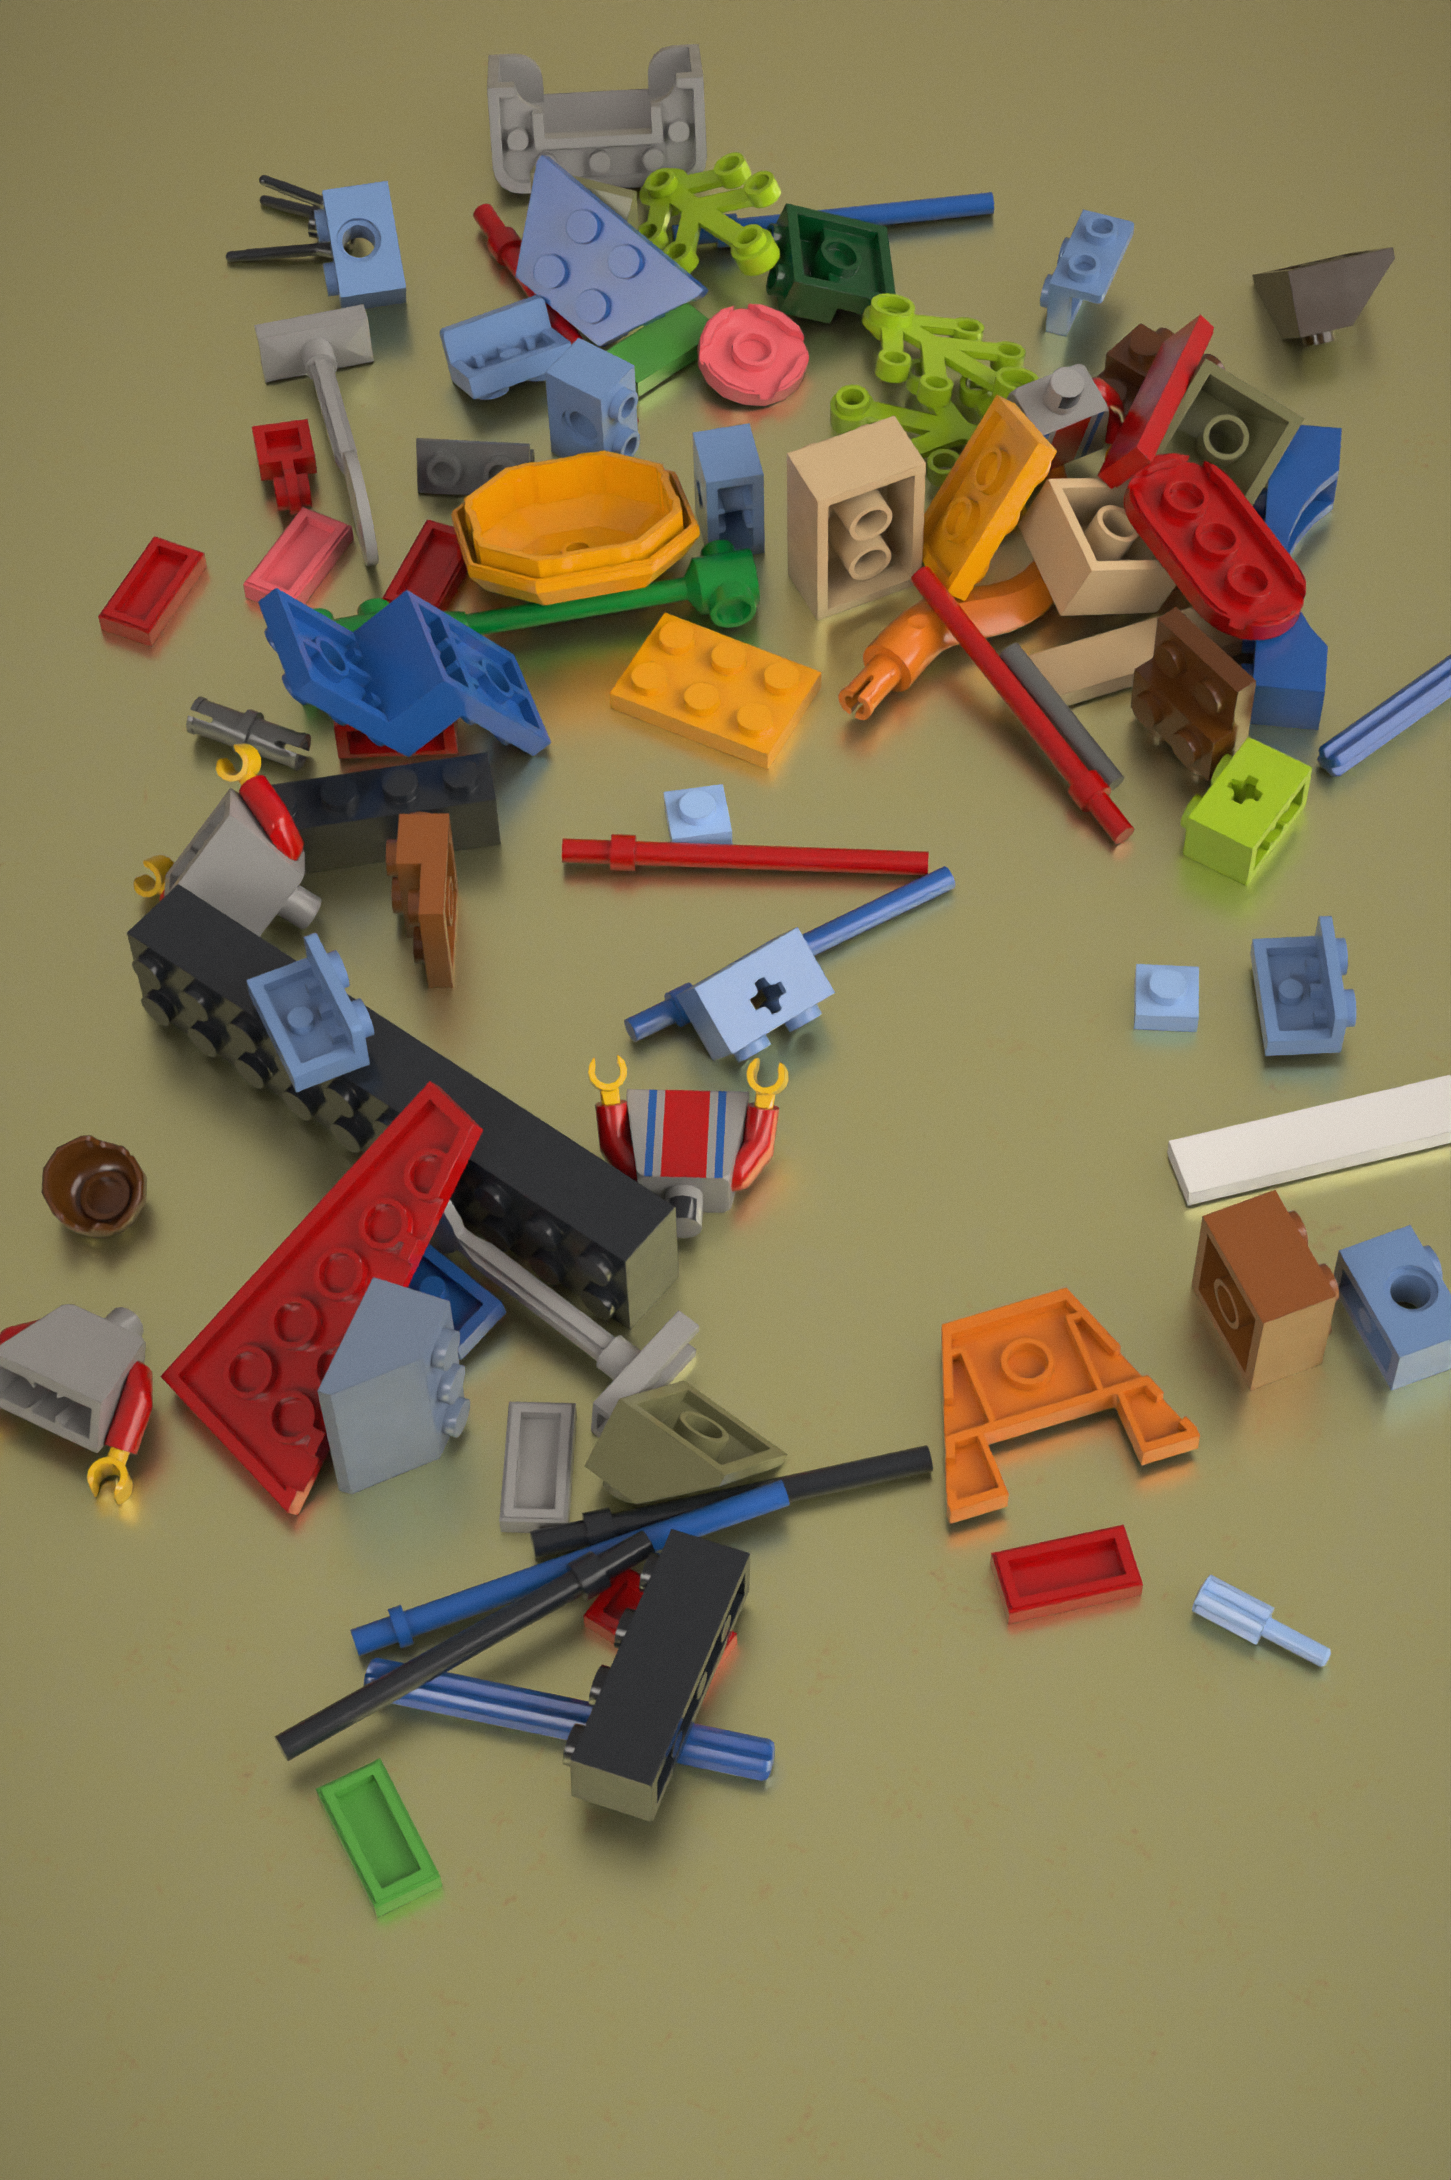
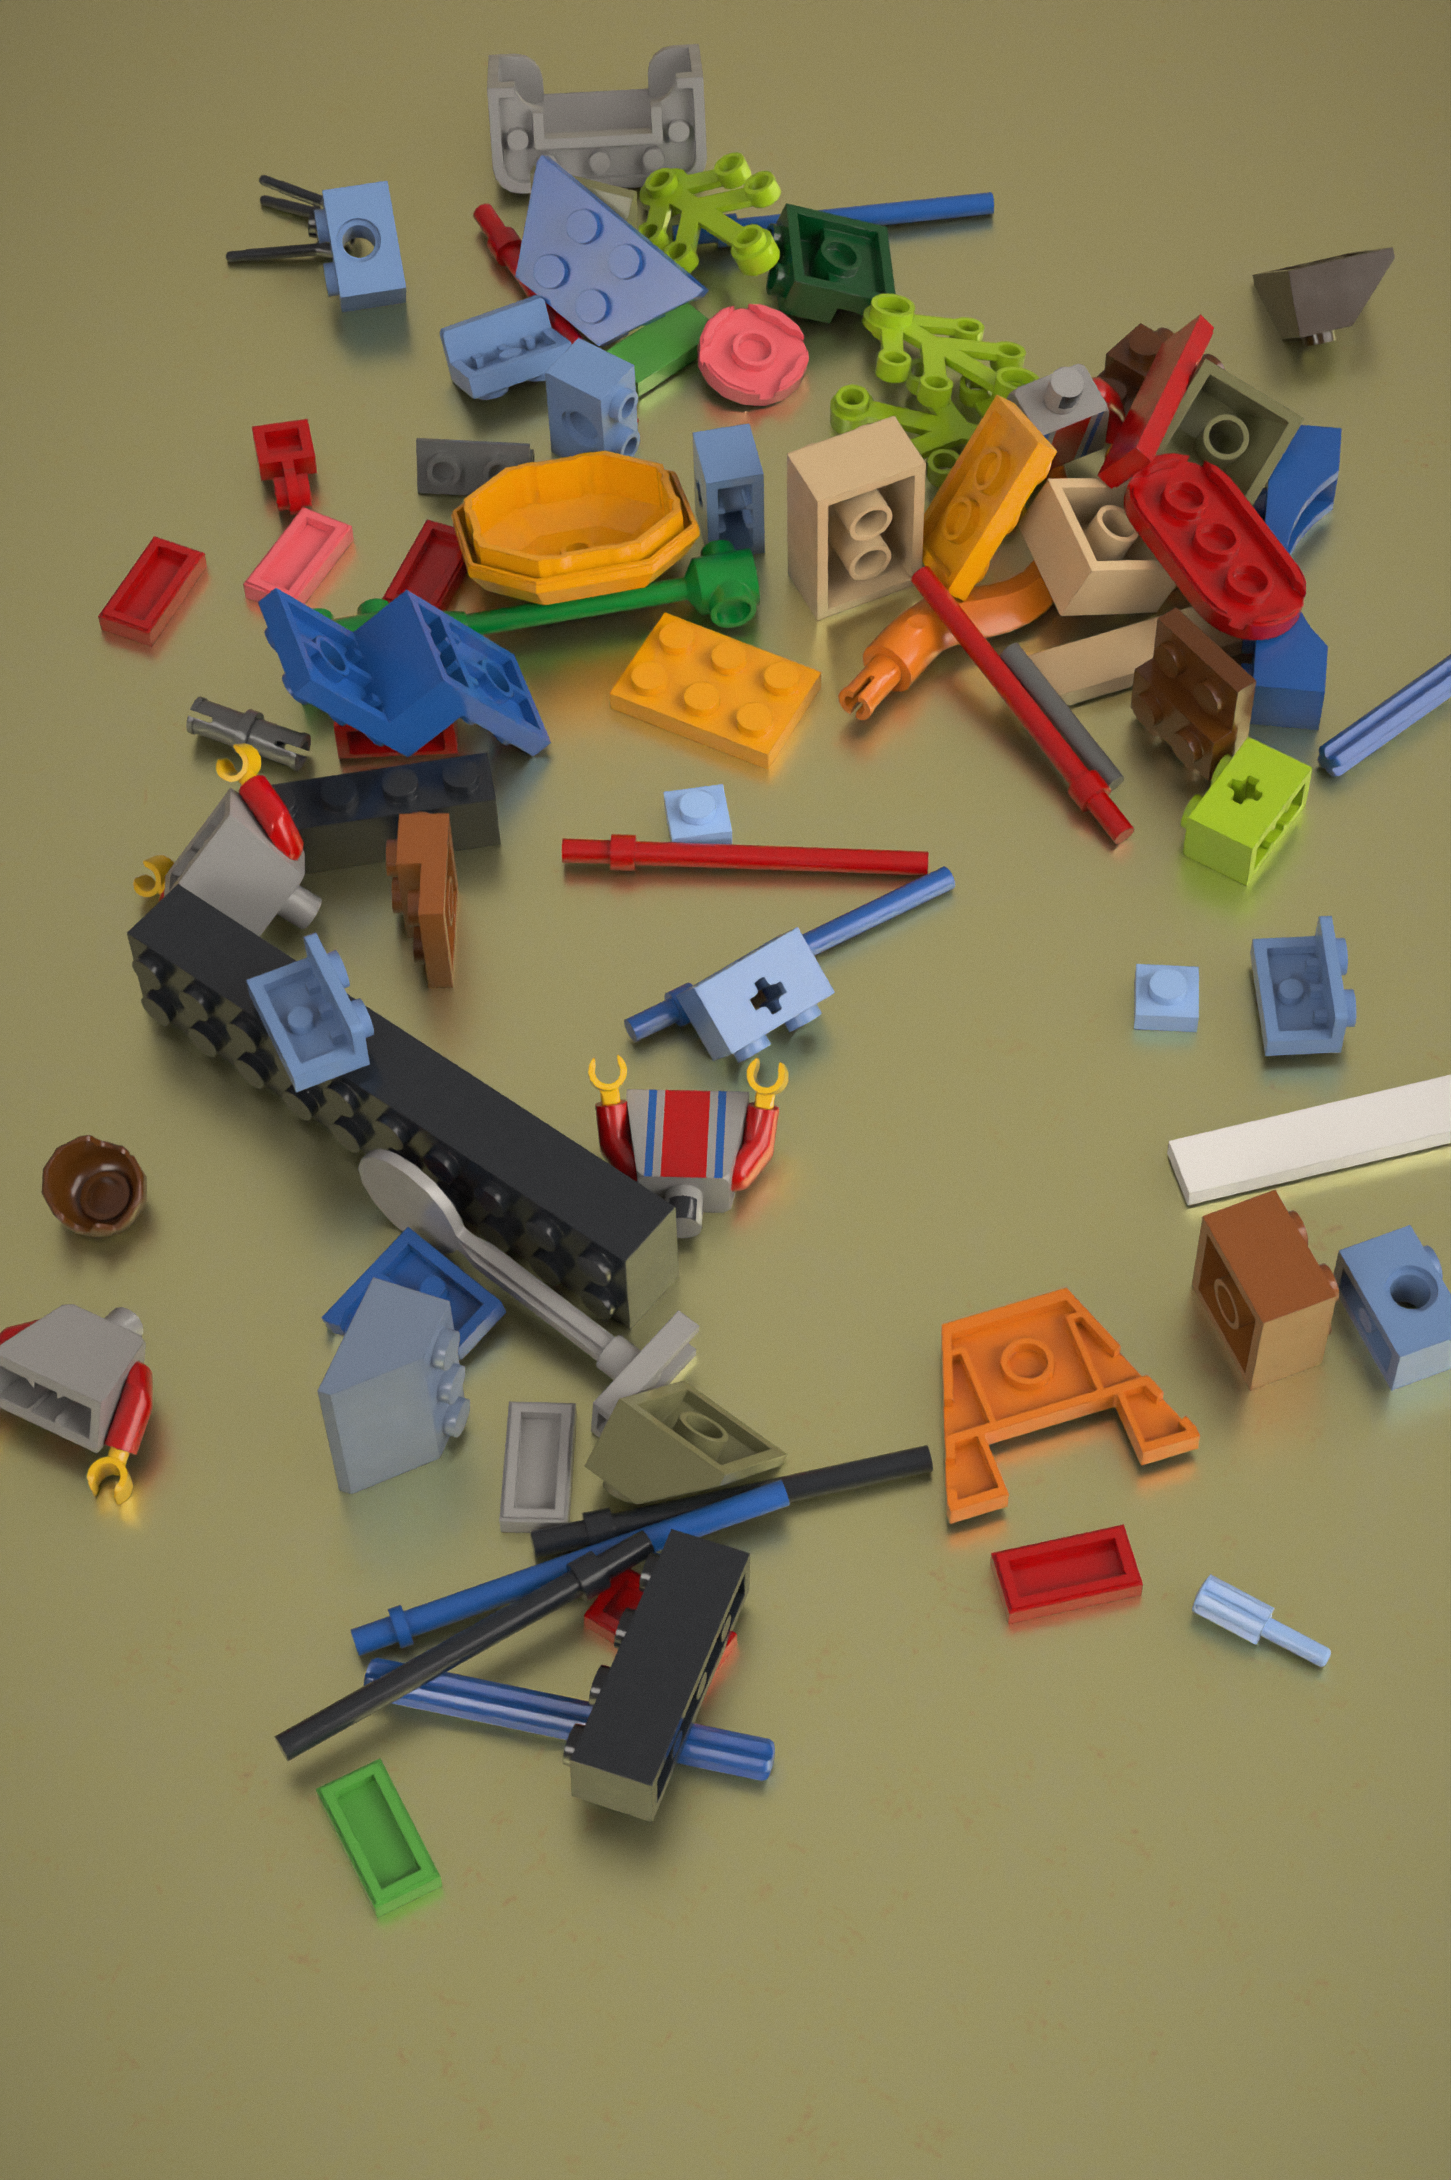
(271, 1344): red wing -> none
(316, 348): light grey piece -> none
(1084, 268): medium blue bracket -> none

